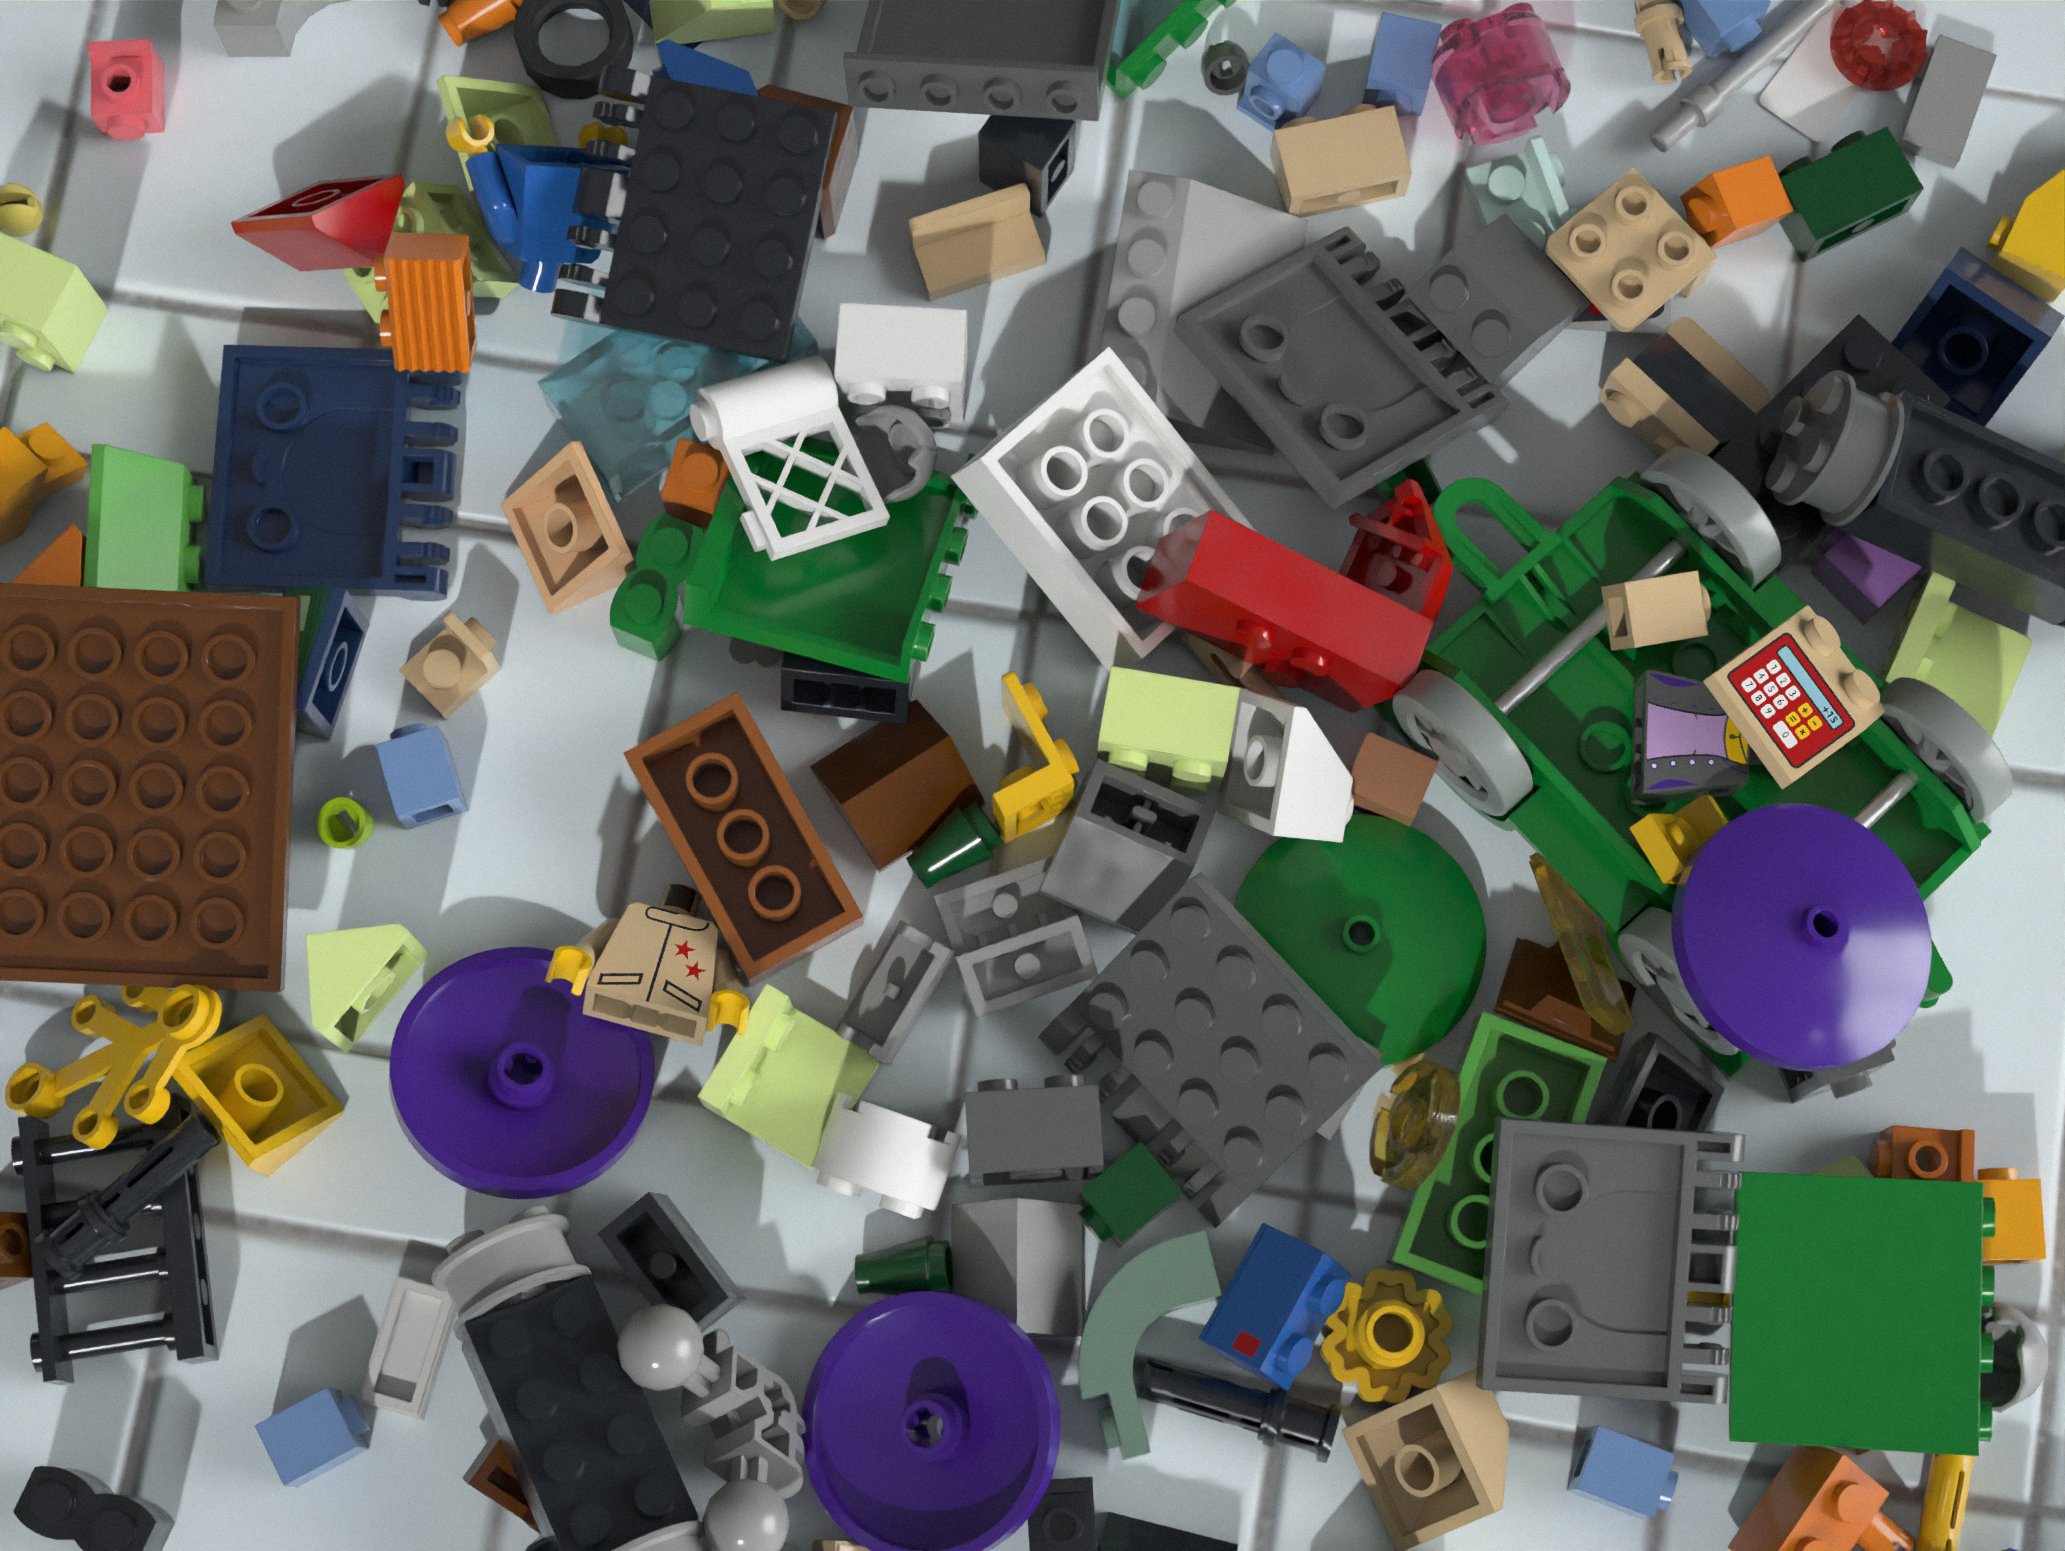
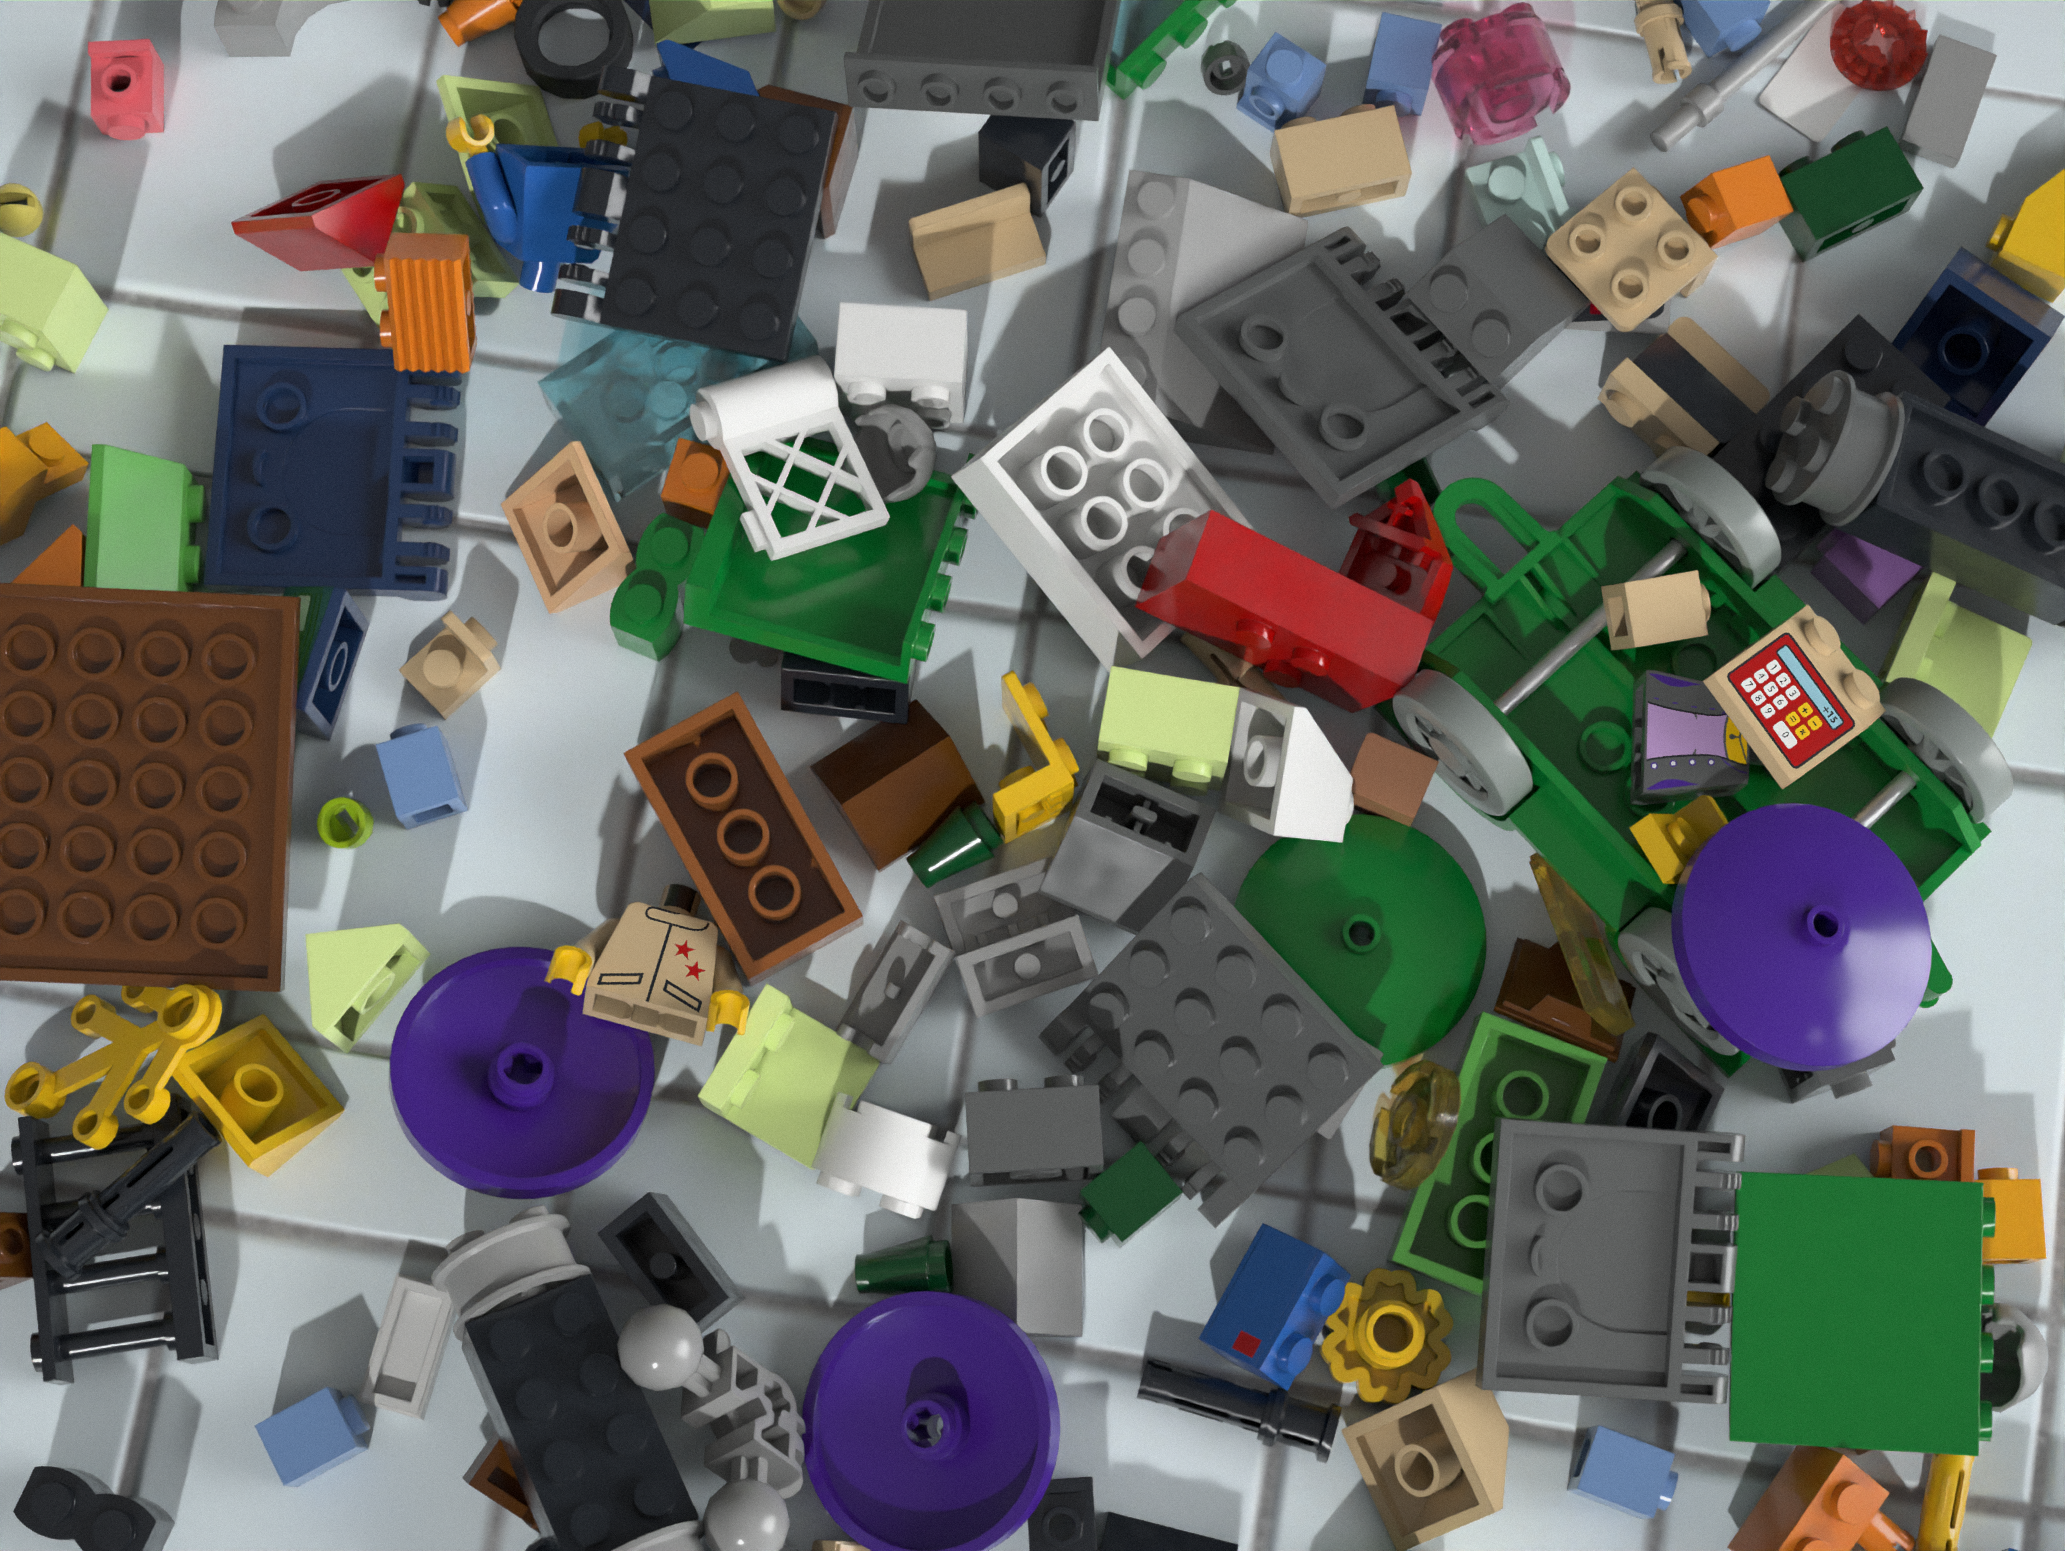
(1146, 1288): sand green arch -> none

